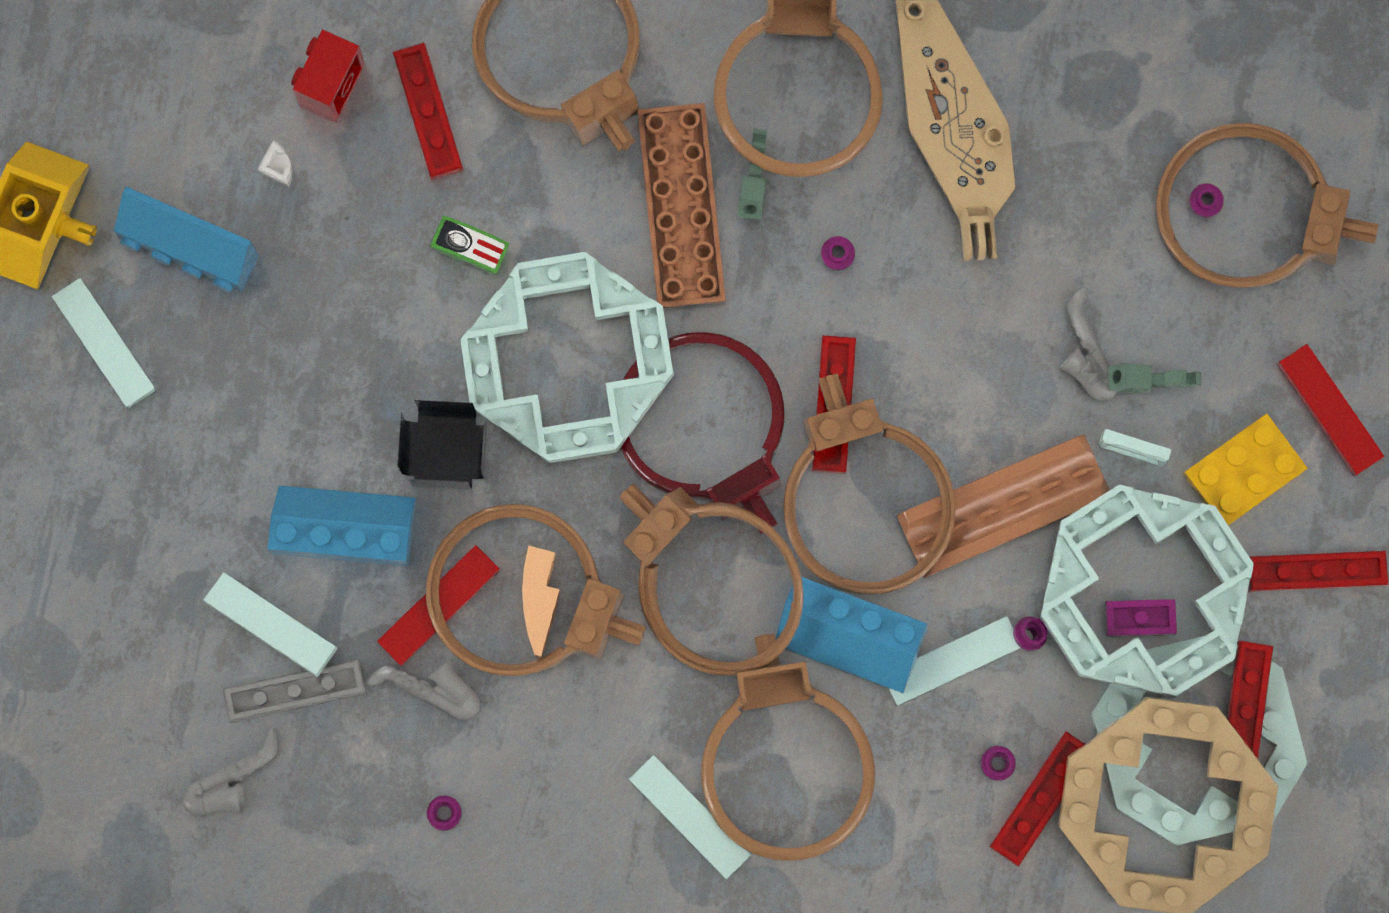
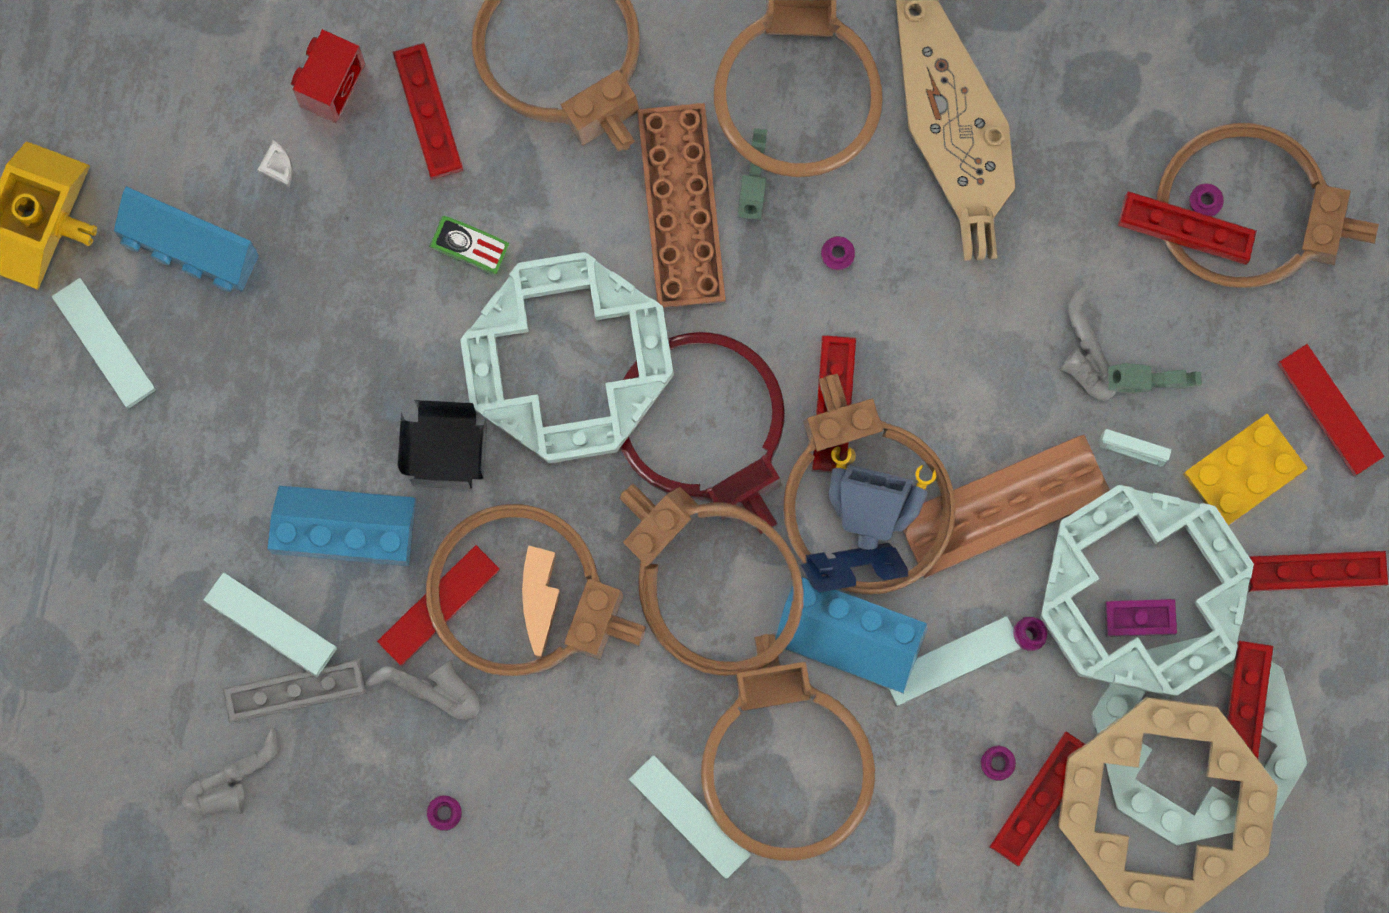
(839, 569): none -> dark blue piece
(874, 501): none -> sand blue torso
(1187, 228): none -> red tile

